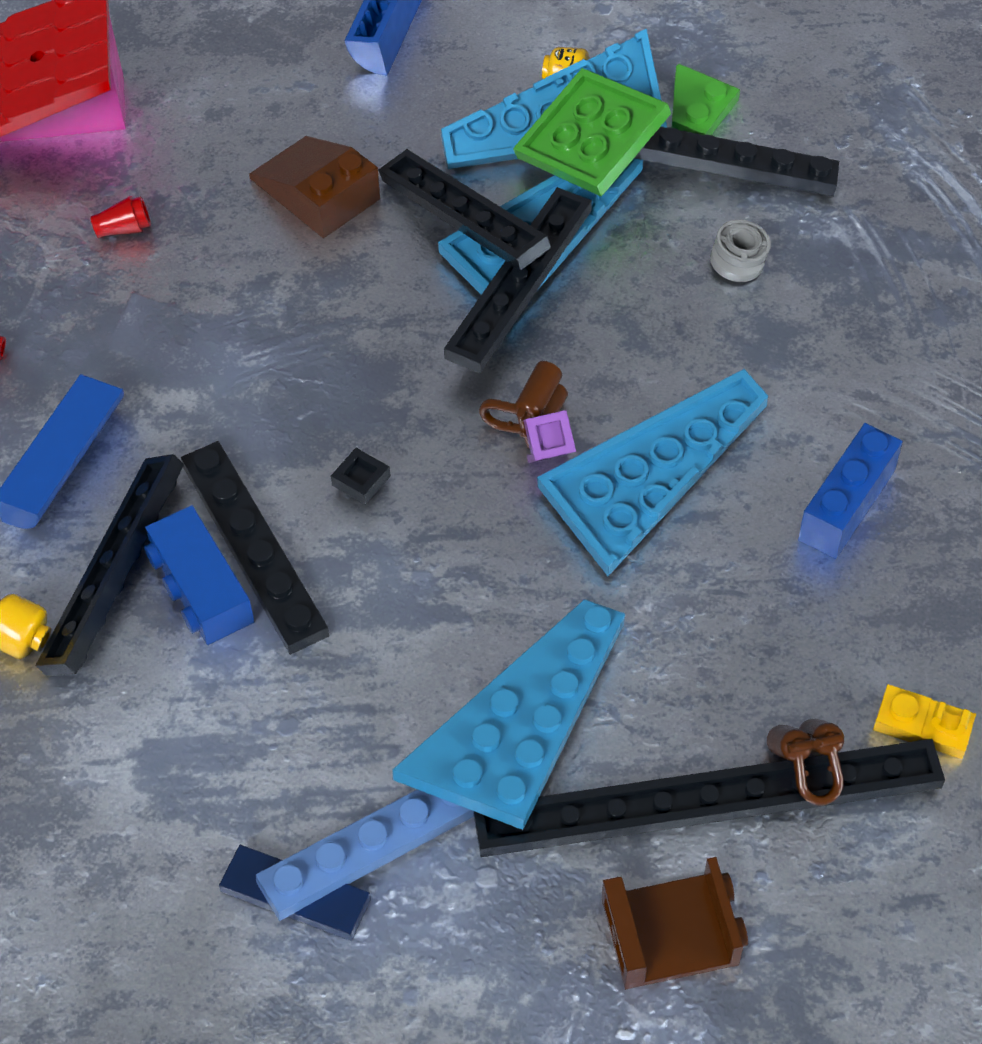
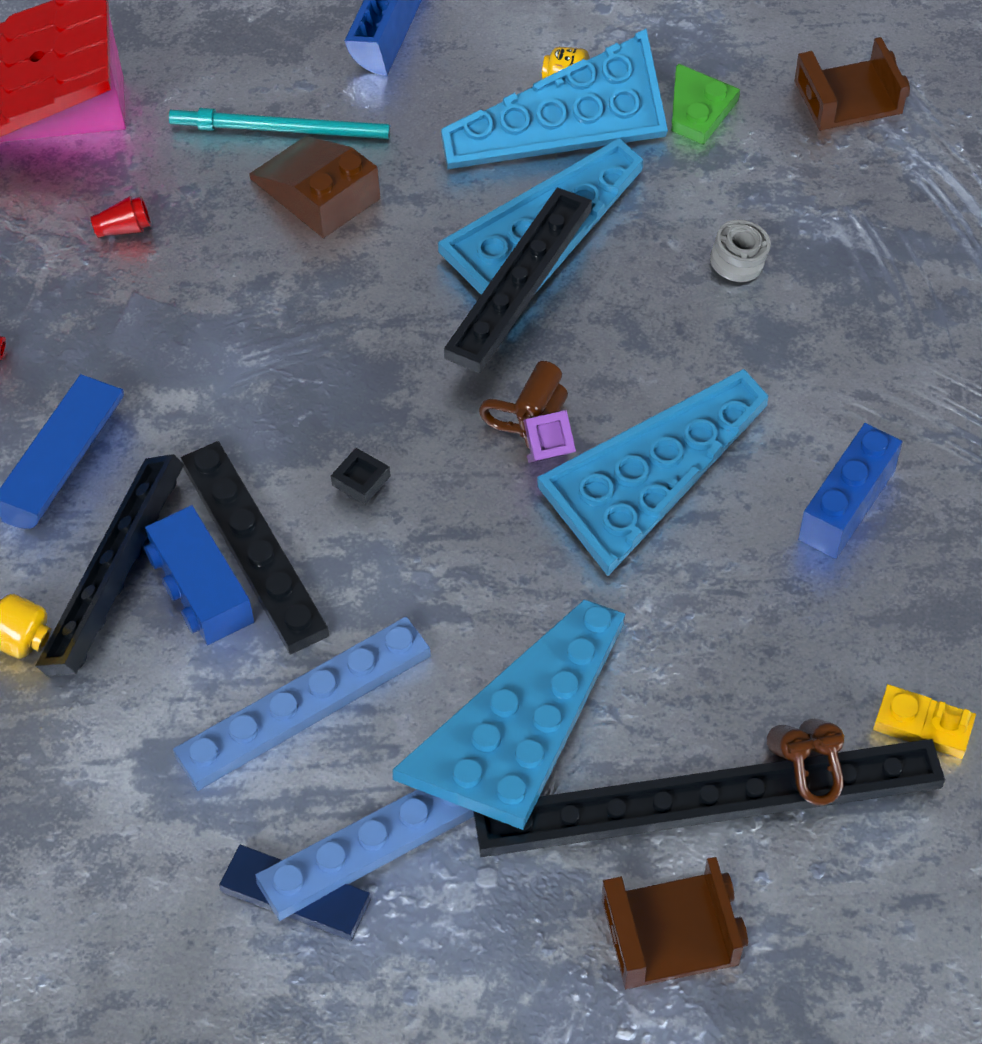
(208, 119): none -> teal bar
(301, 703): none -> medium blue plate
(465, 209): black plate -> none
(592, 131): bright green plate -> none
(742, 160): black plate -> none
(854, 90): none -> reddish brown panel

